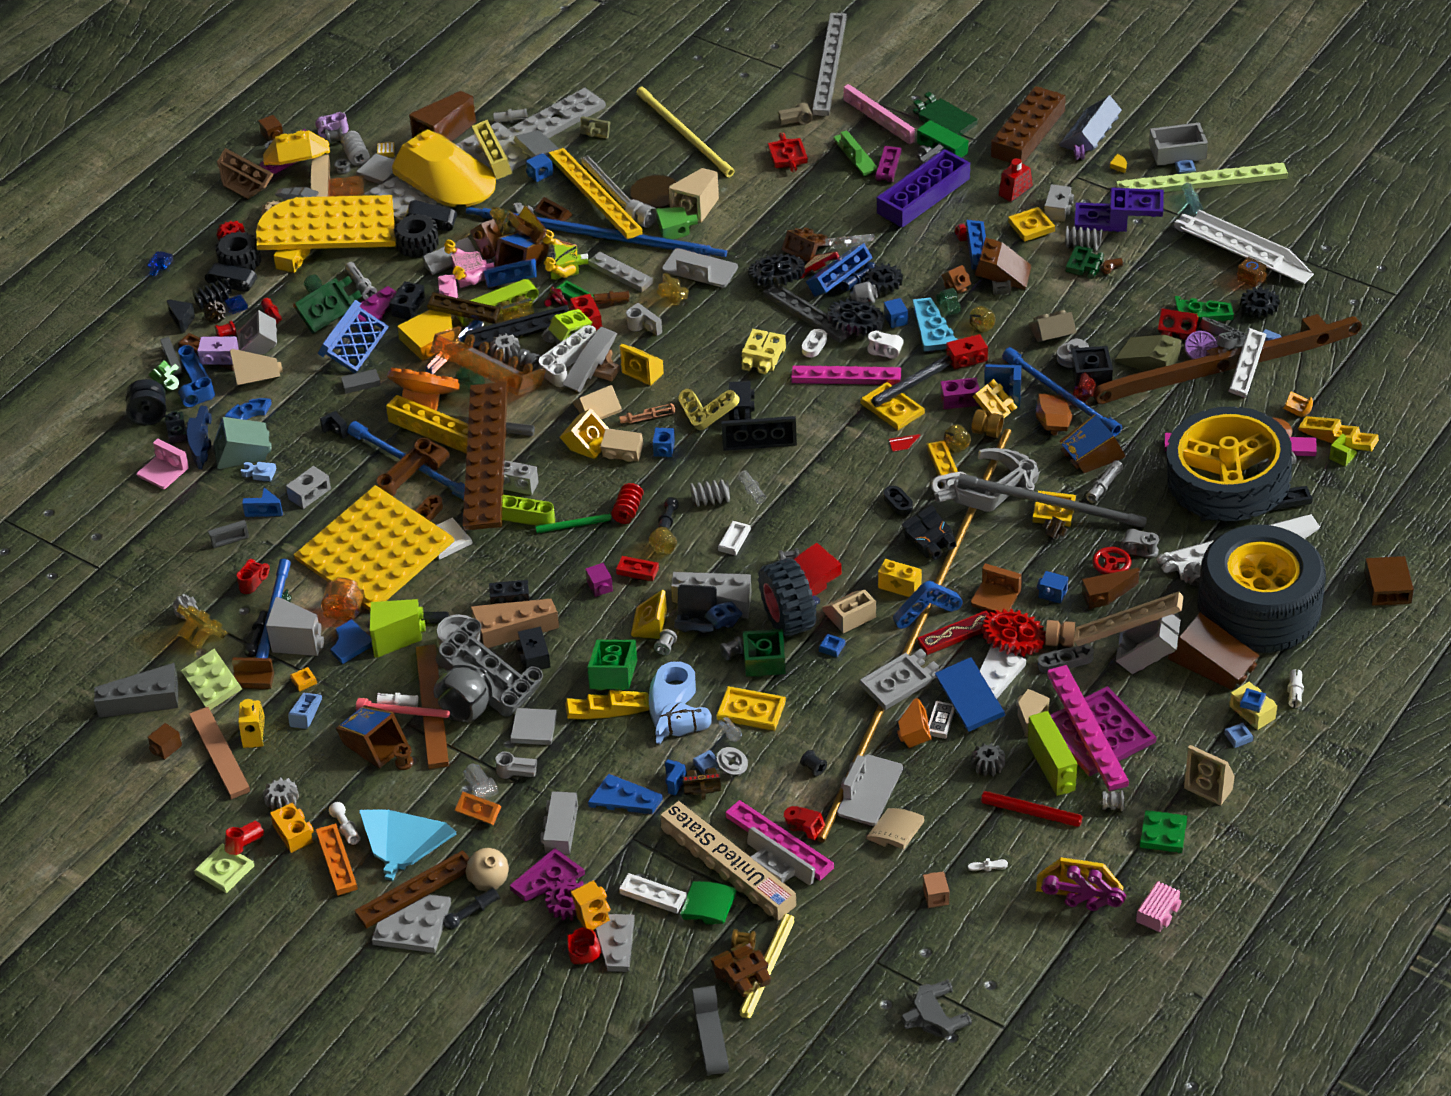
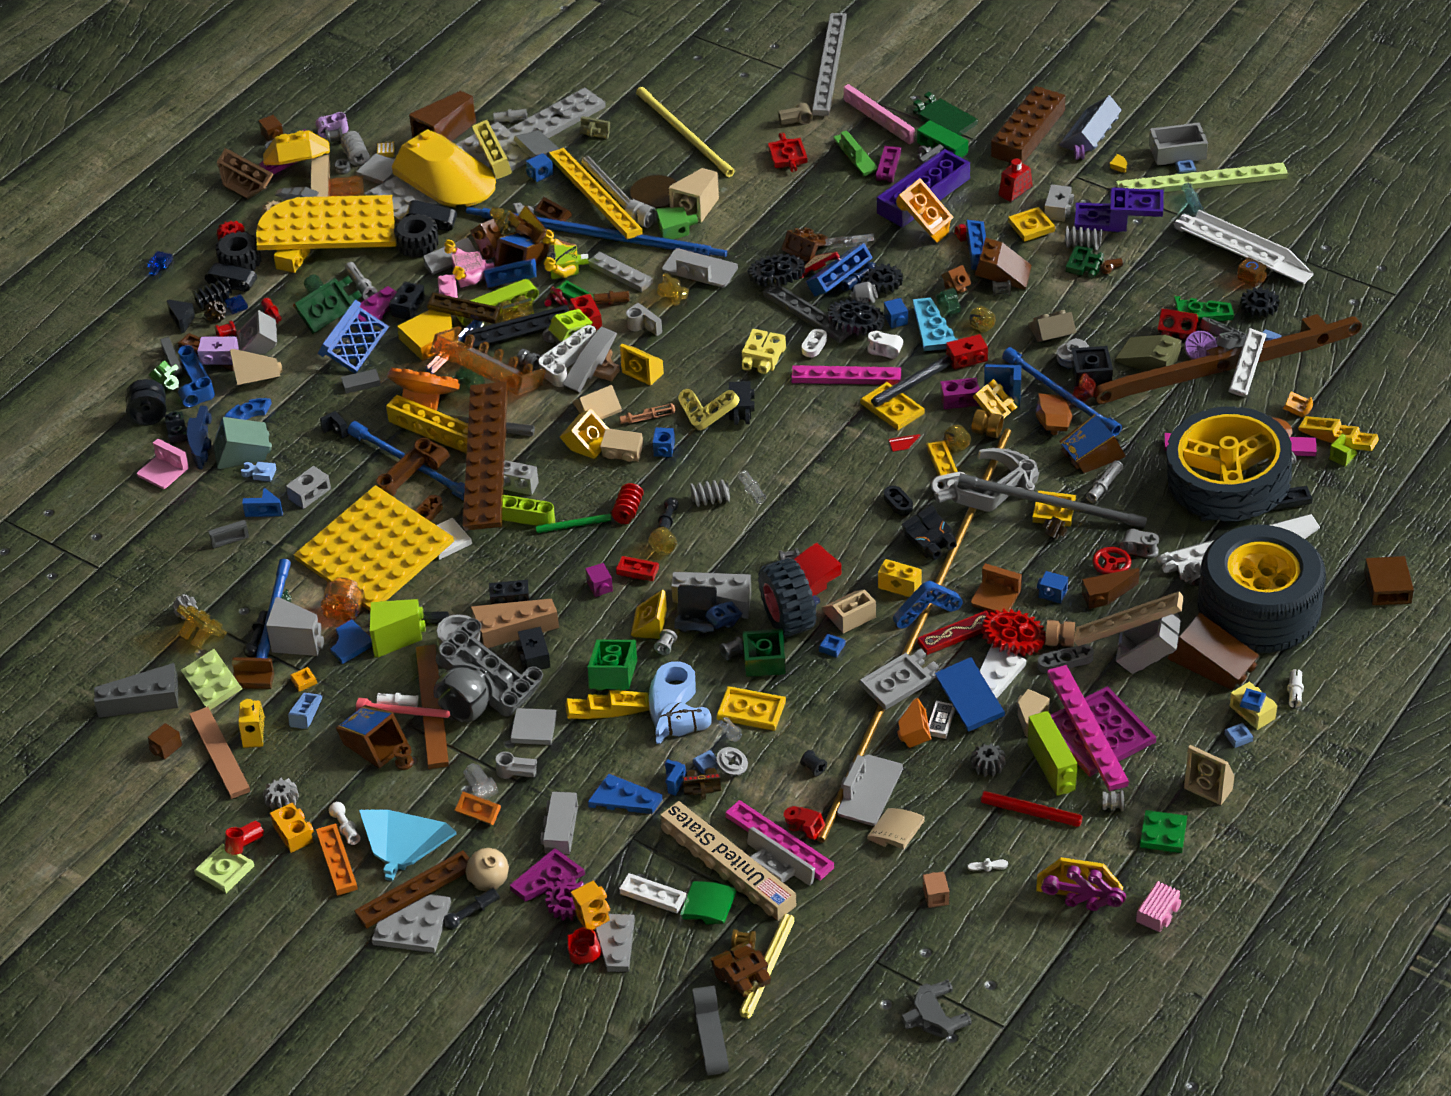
(251, 576): red piece -> none
(507, 343): light grey gear -> none
(734, 538): white tile -> none
(759, 433): black slope -> none
(925, 209): none -> light orange slope

